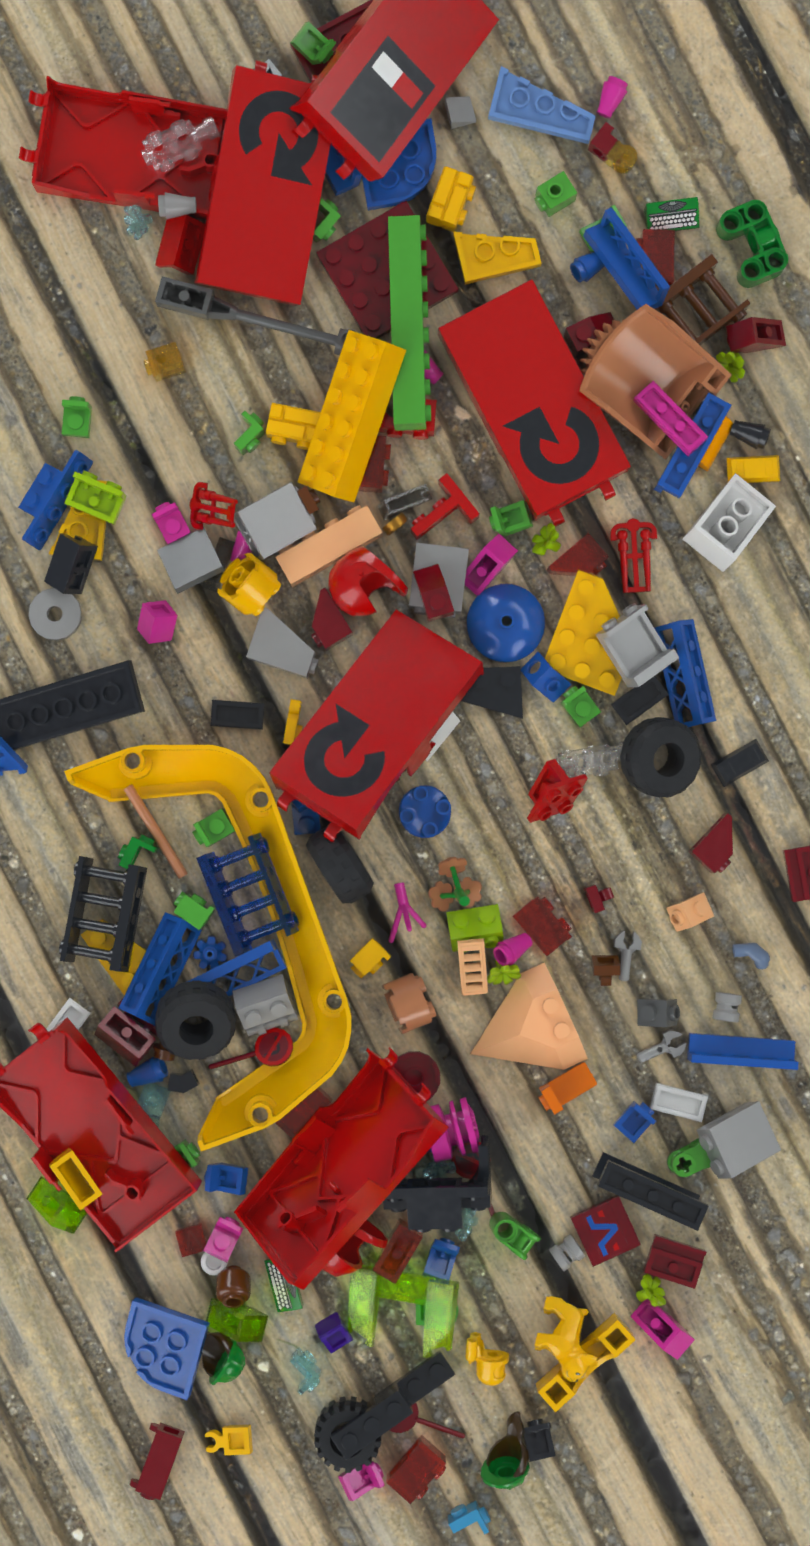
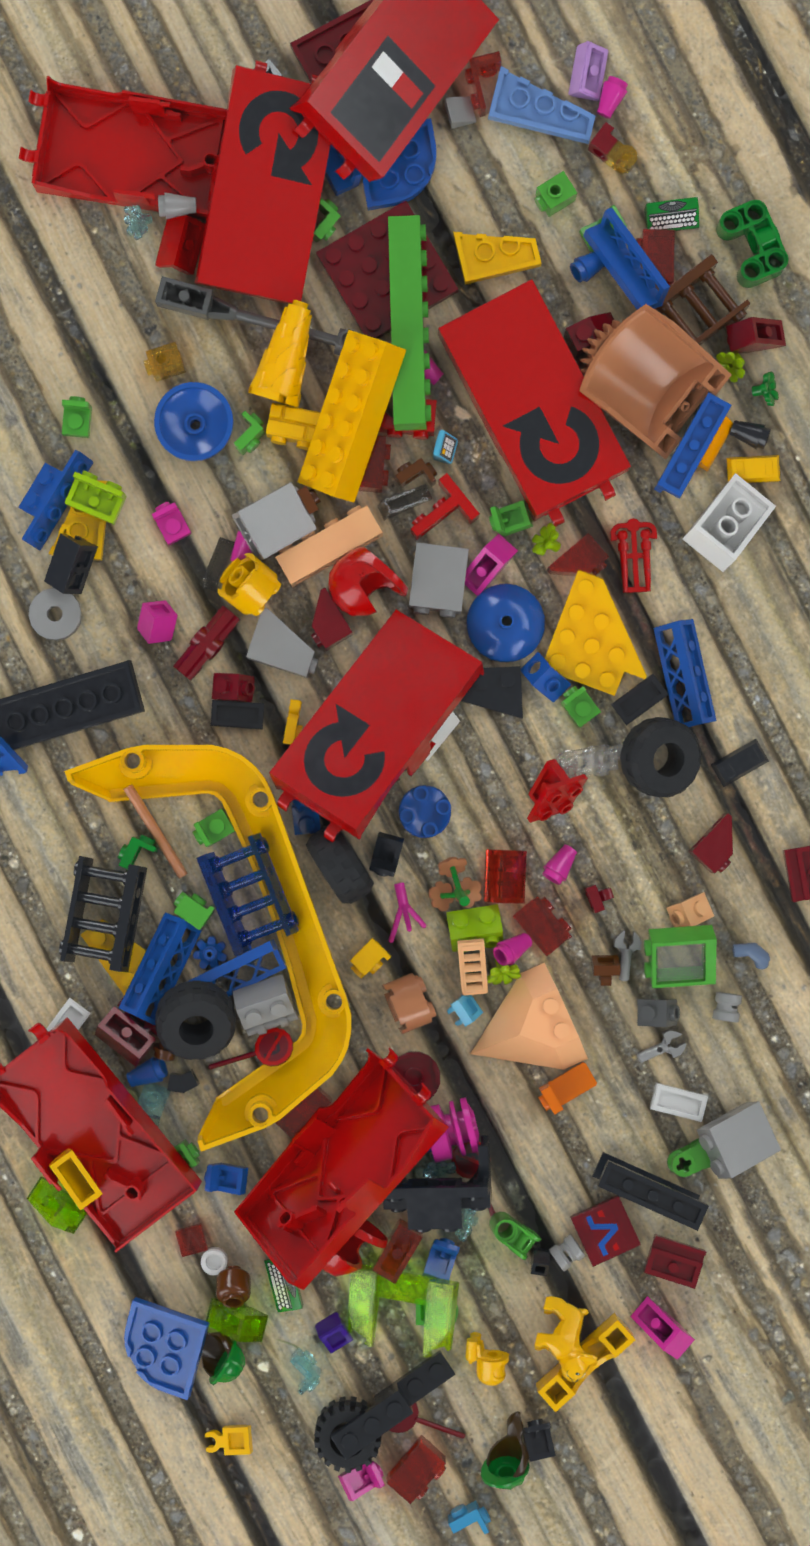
(159, 1461): dark red brick -> none
(175, 149): clear brick -> none
(190, 404): none -> blue dish
(190, 560): tile -> none
(196, 505): red piece -> none
(206, 643): none -> dark red piece
(223, 1238): dark pink bracket -> none
(233, 687): none -> dark red bracket
(284, 361): none -> yellow cone
(313, 44): bright green bracket -> none
(386, 854): none -> black bracket
(395, 523): pearl gold tile -> none
(409, 472): none -> reddish brown bracket
(433, 593): dark red slope -> none
(445, 447): none -> slope
(450, 199): yellow brick -> none
(466, 1009): none -> medium azure tile
(484, 66): none -> clear red bracket
(505, 876): none -> clear red brick
(540, 1261): none -> black piece
(559, 865): none -> dark pink cone
(588, 71): none -> lavender slope
(635, 646): light grey panel -> none
(635, 1120): blue bracket -> none
(651, 1291): lime plant -> none
(670, 418): dark pink tile -> none
(681, 956): none -> window
(741, 1051): blue fence -> none
(767, 389): none -> green plant

